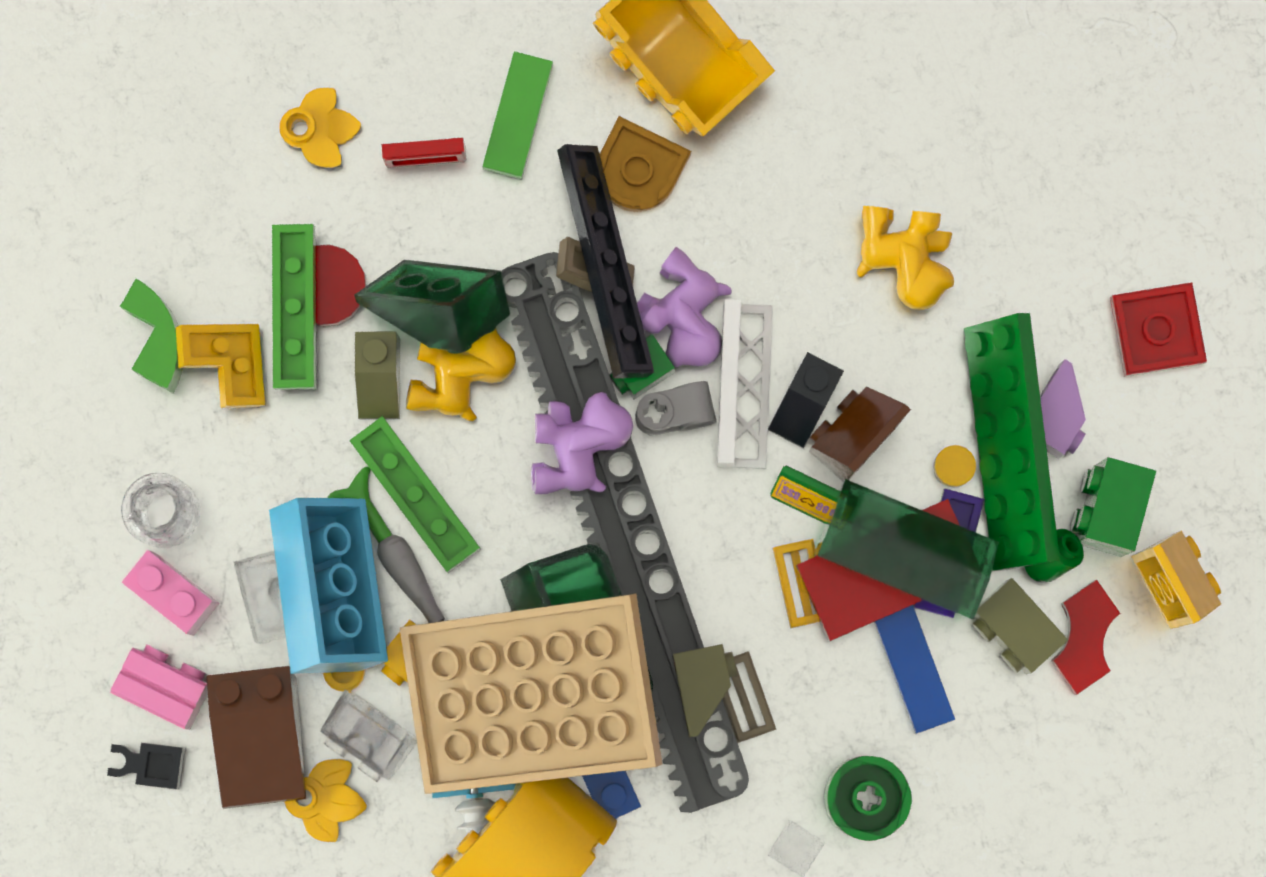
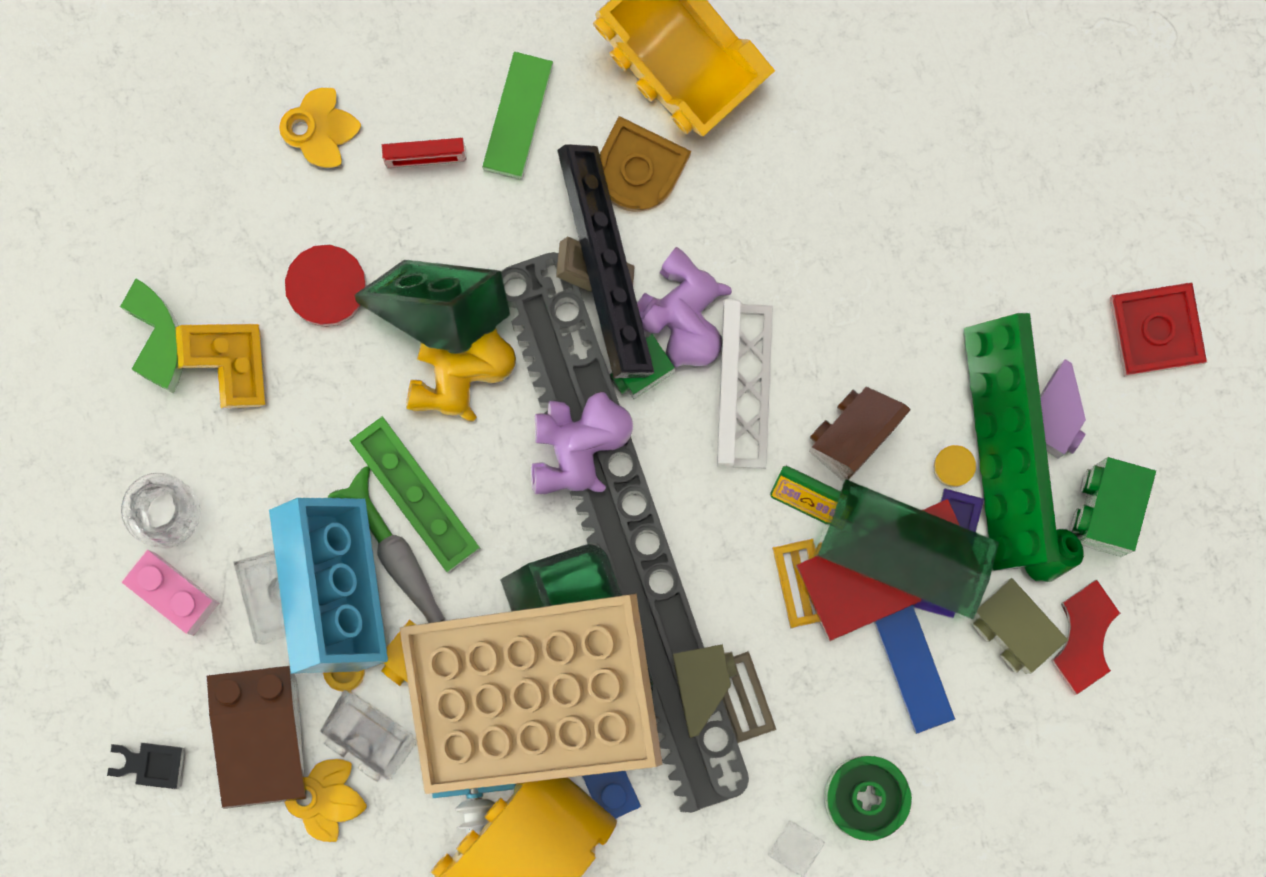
(161, 687): bright pink brick -> none
(294, 306): bright green plate -> none
(377, 374): olive slope -> none
(683, 407): light grey piece -> none
(805, 400): black slope -> none
(919, 278): yellow animal -> none
(1178, 580): yellow slope -> none

